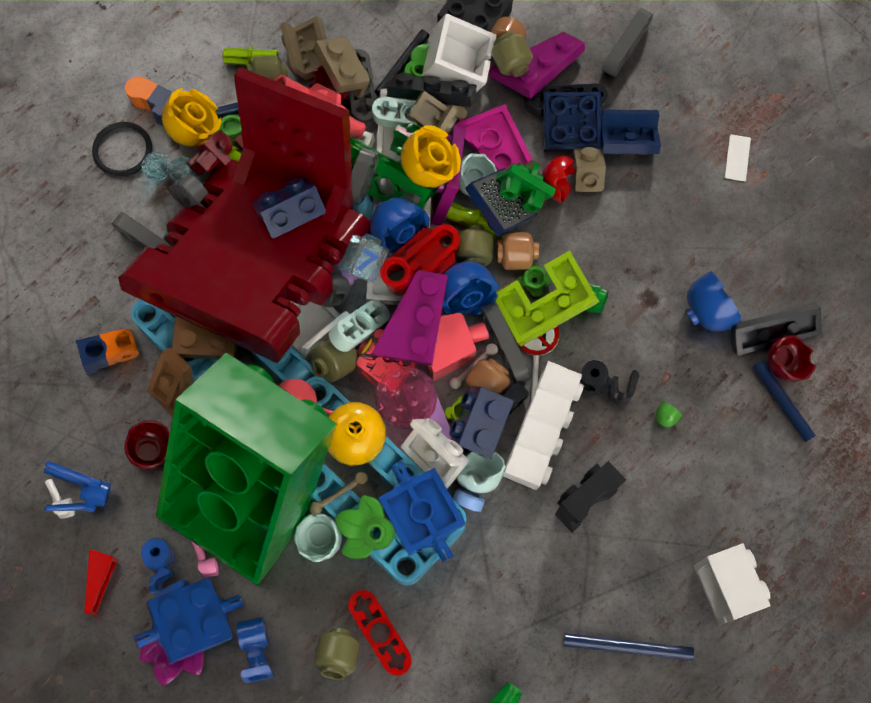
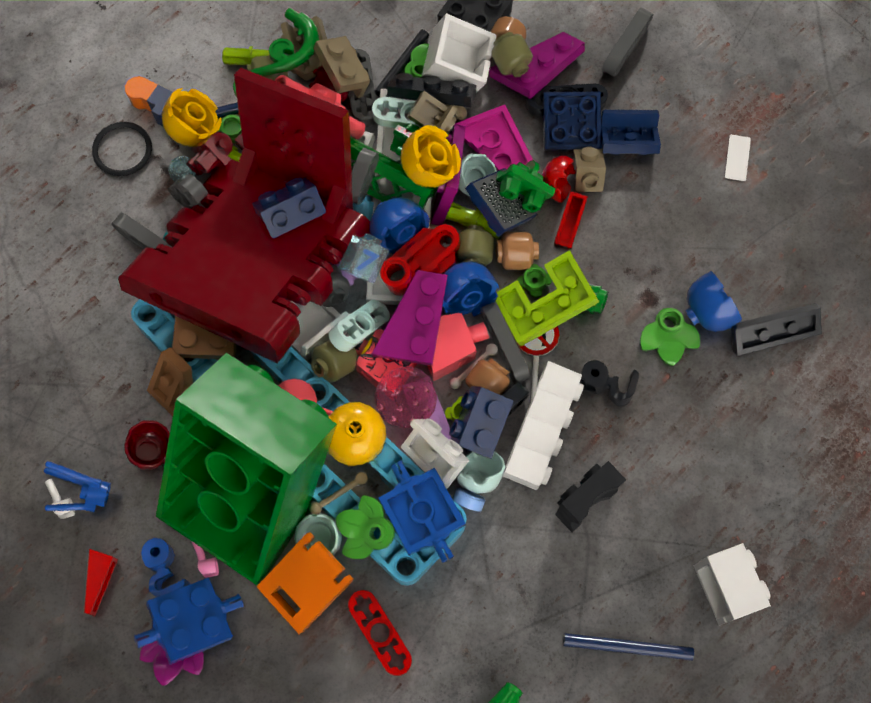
(107, 349): leg -> none
(156, 165): clear light blue plate -> none
(253, 639): blue leg -> none
(284, 46): none -> green plant
(308, 580): none -> orange container
(337, 654): olive head -> none
(570, 219): none -> red piece
(667, 415): bright green hinge -> none
(669, 340): none -> bright green plate
(784, 401): dark blue bar -> none
(791, 359): dark red hair -> none

